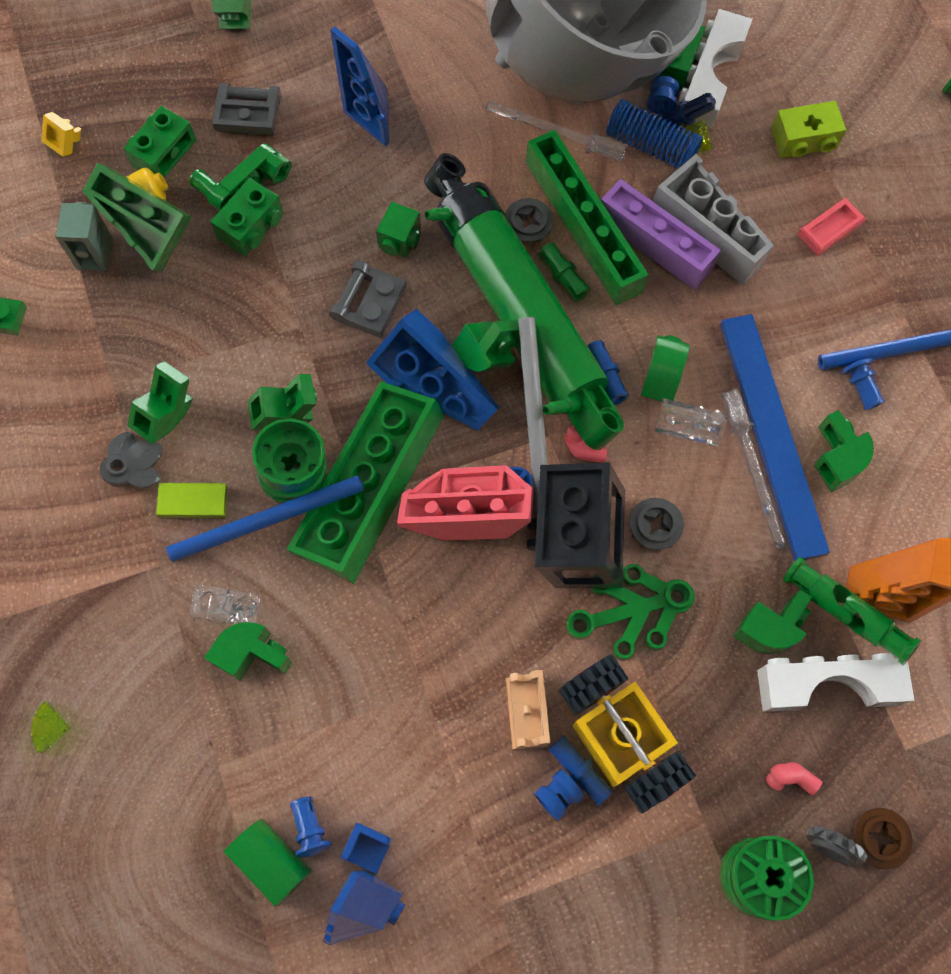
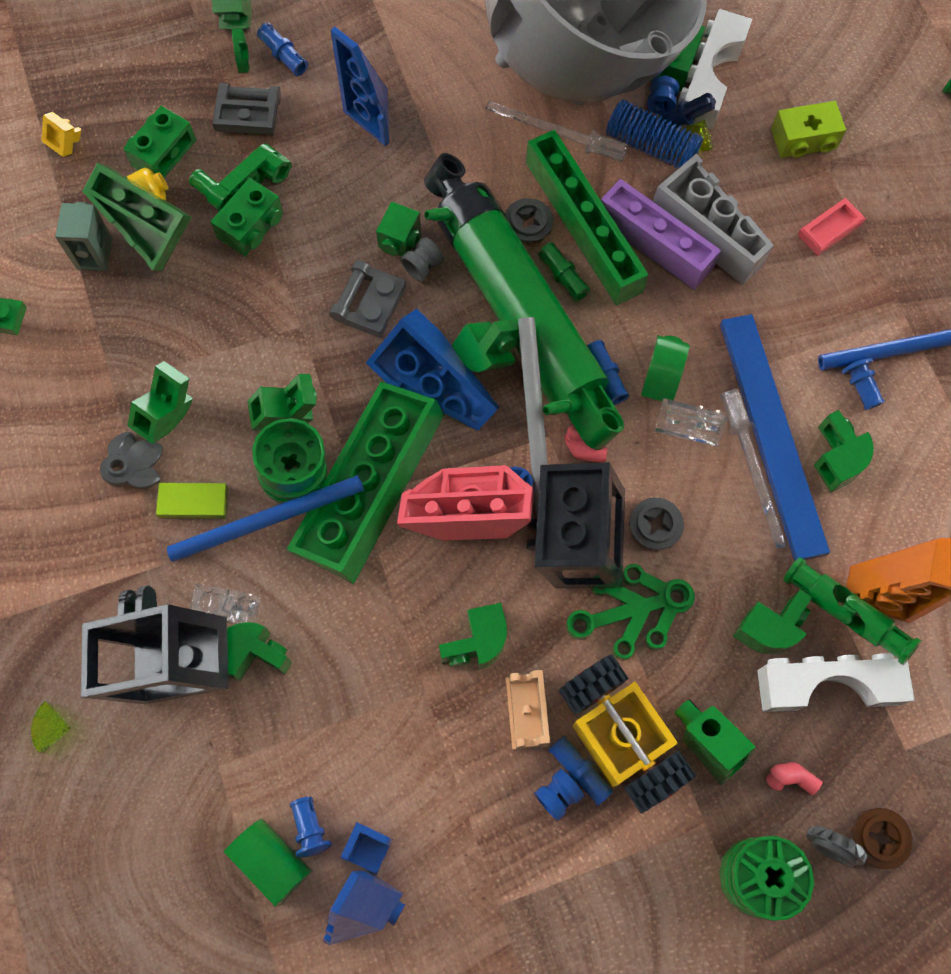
(175, 650): none -> black piece
(240, 50): none -> green tile
(282, 49): none -> blue pin
(423, 258): none -> dark grey wheel
(486, 642): none -> green brick
(725, 750): none -> green torso

